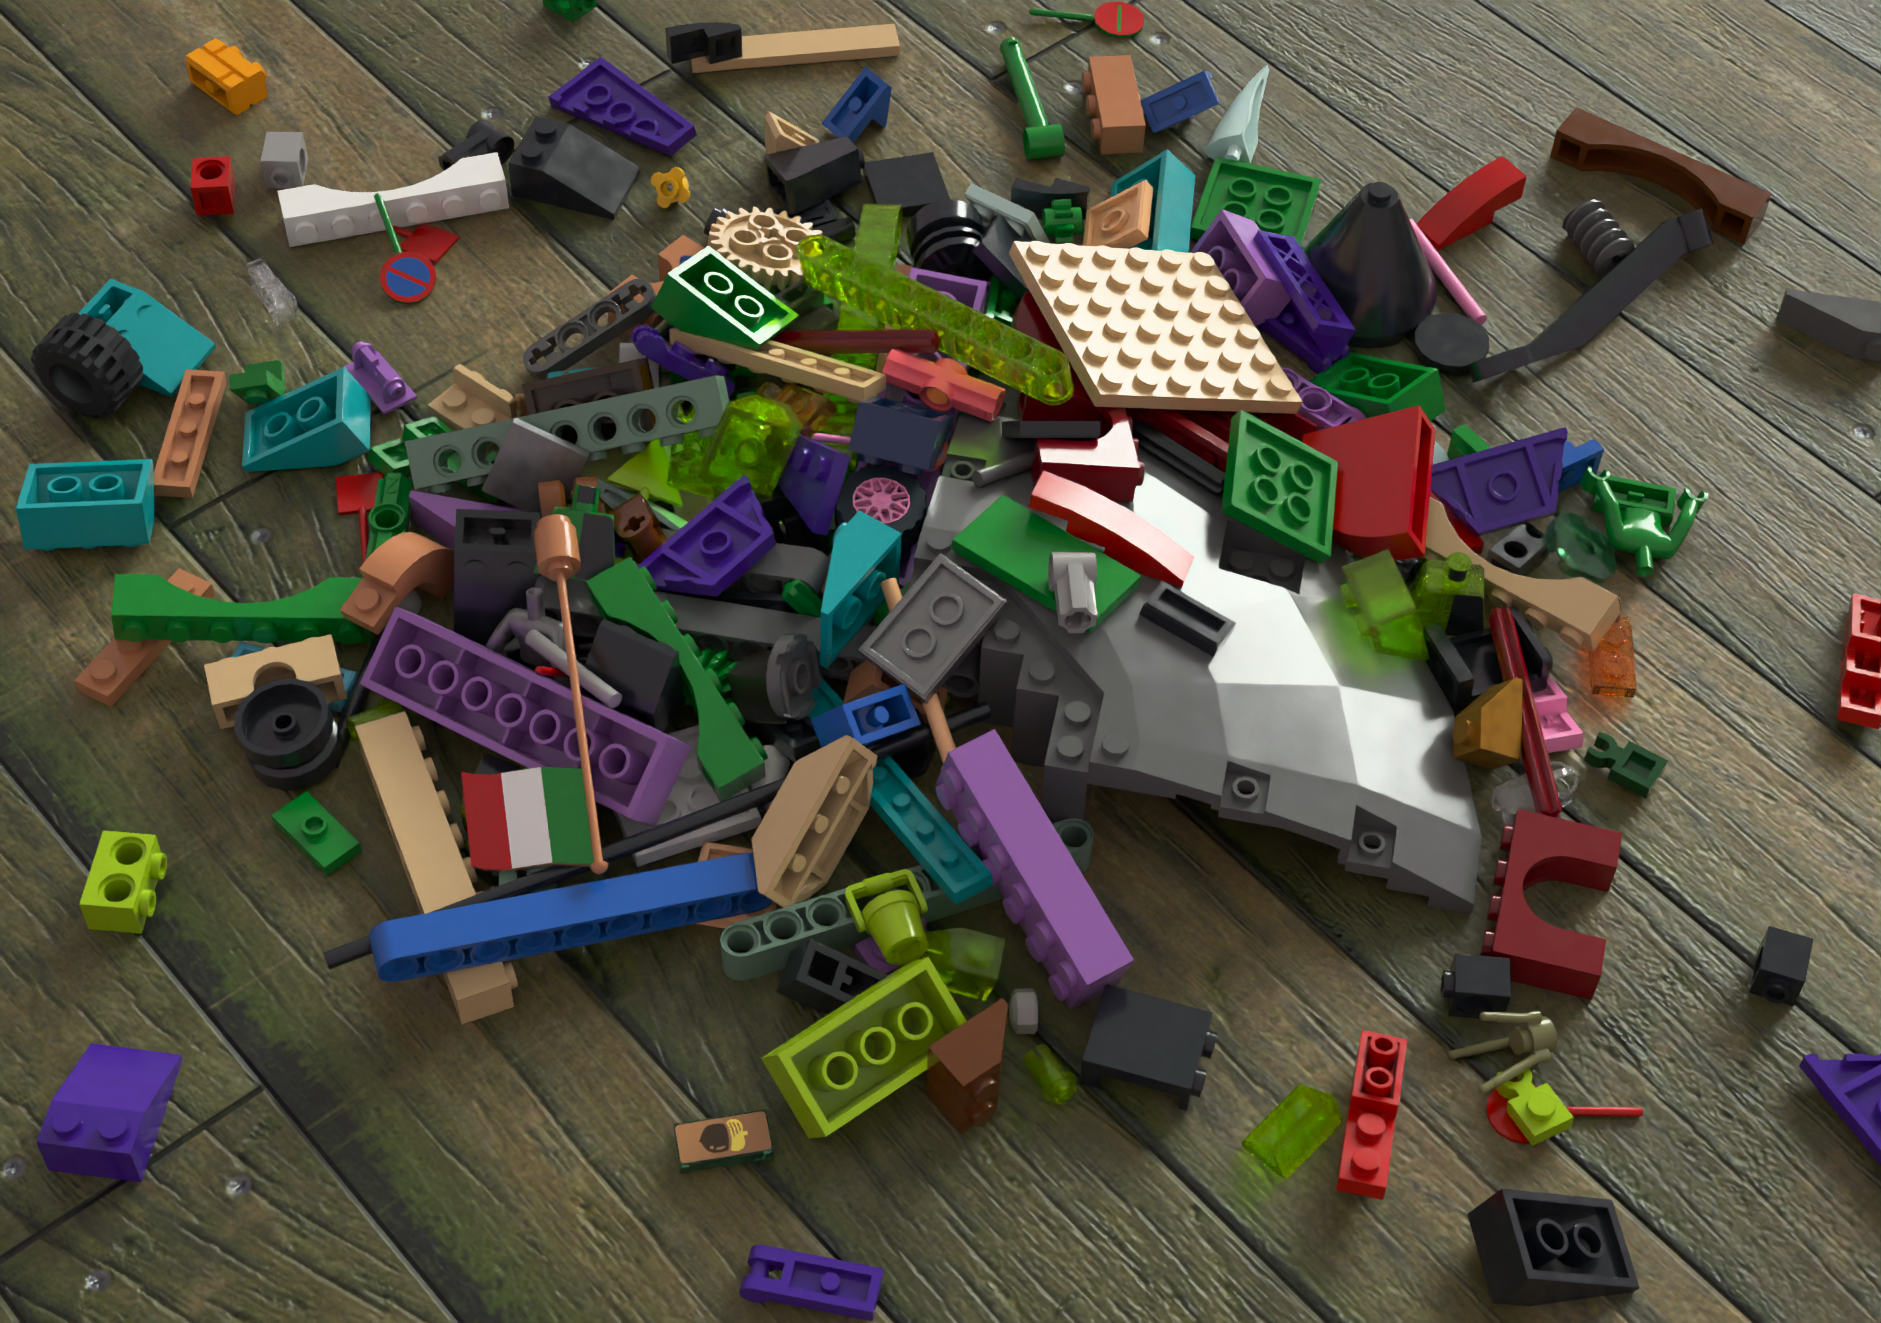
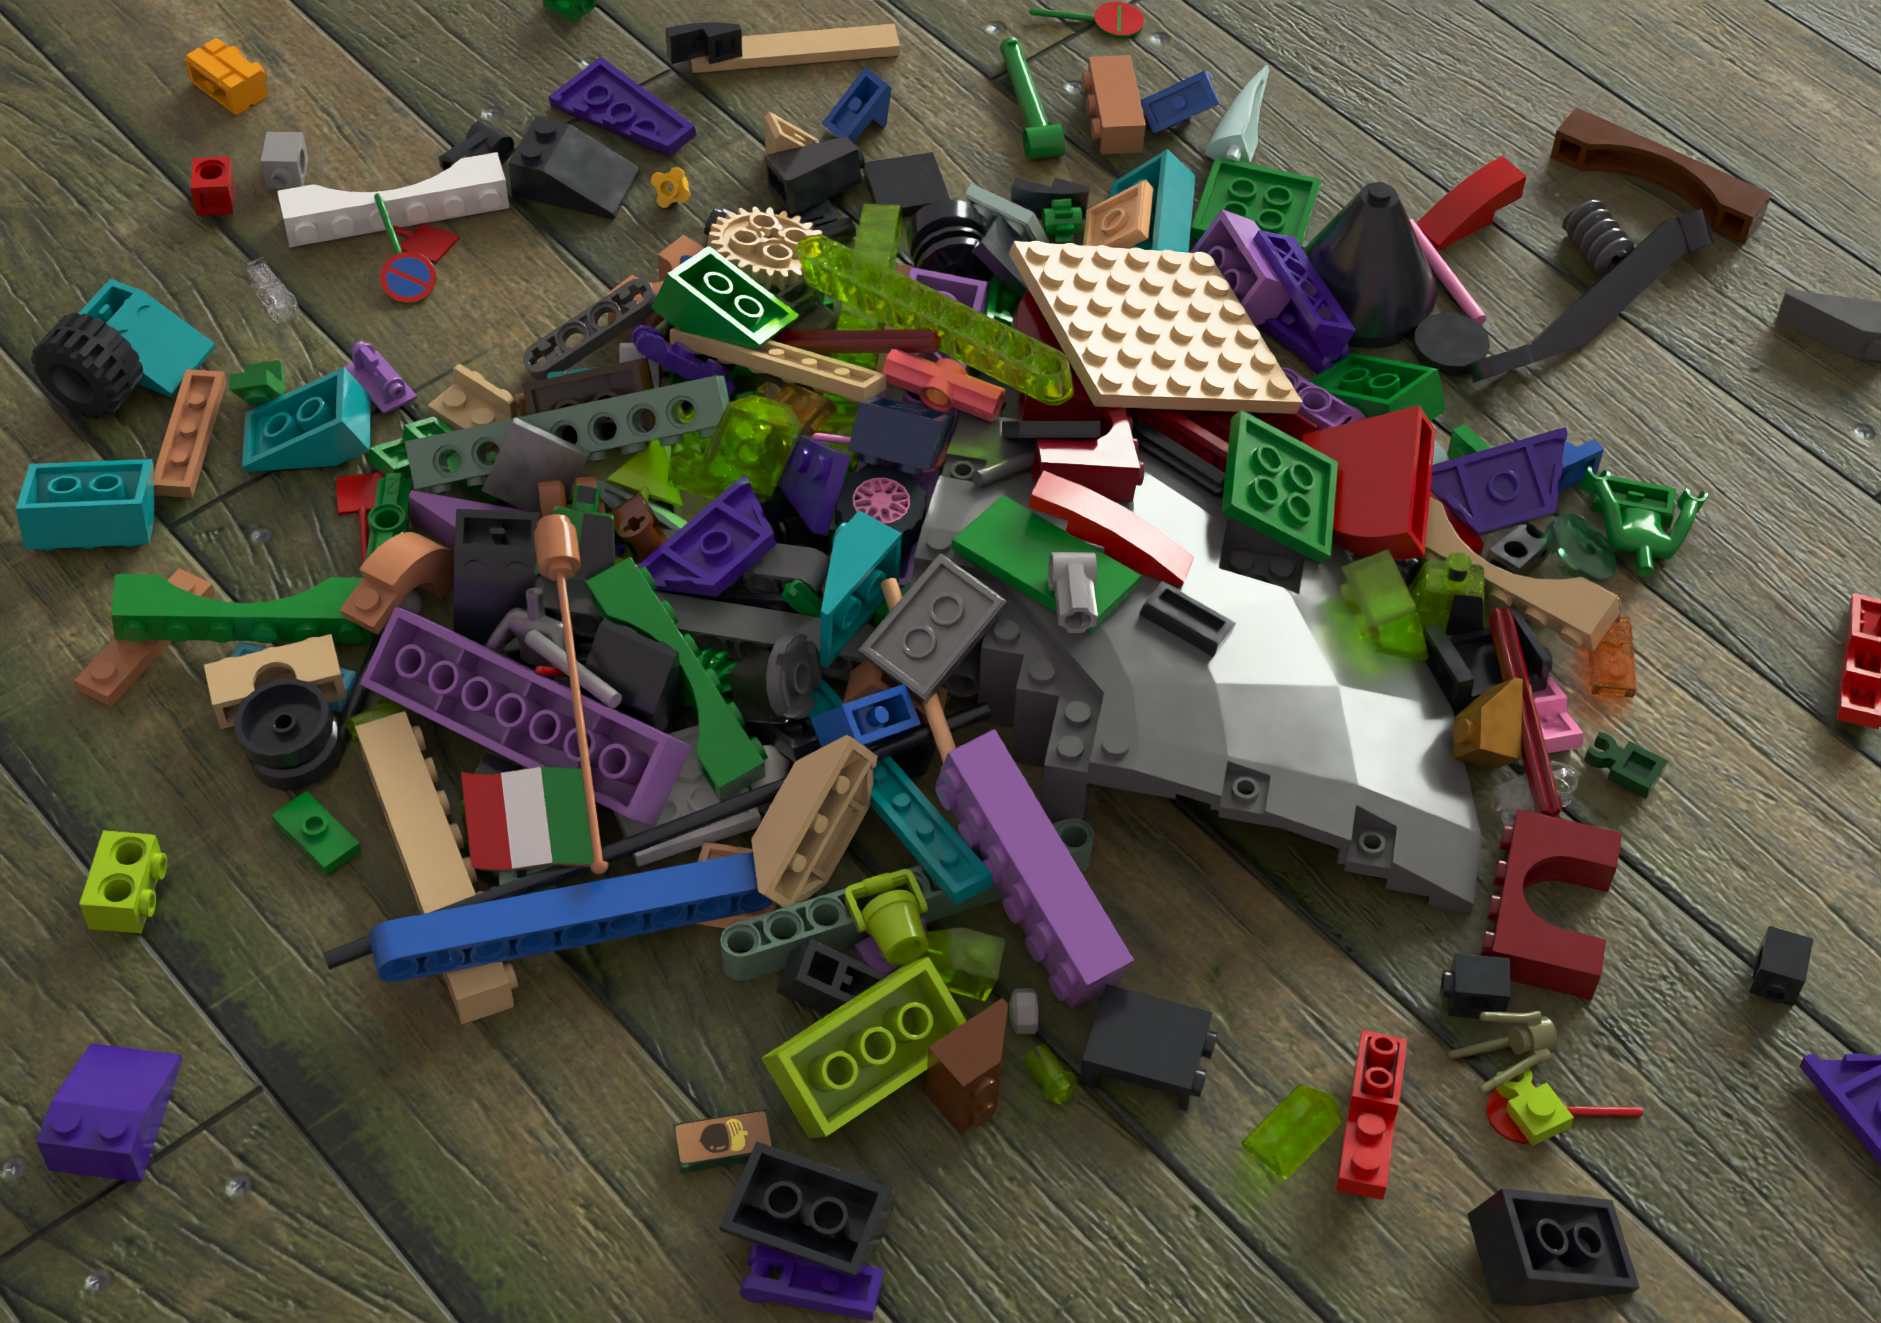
(808, 1210): none -> black slope

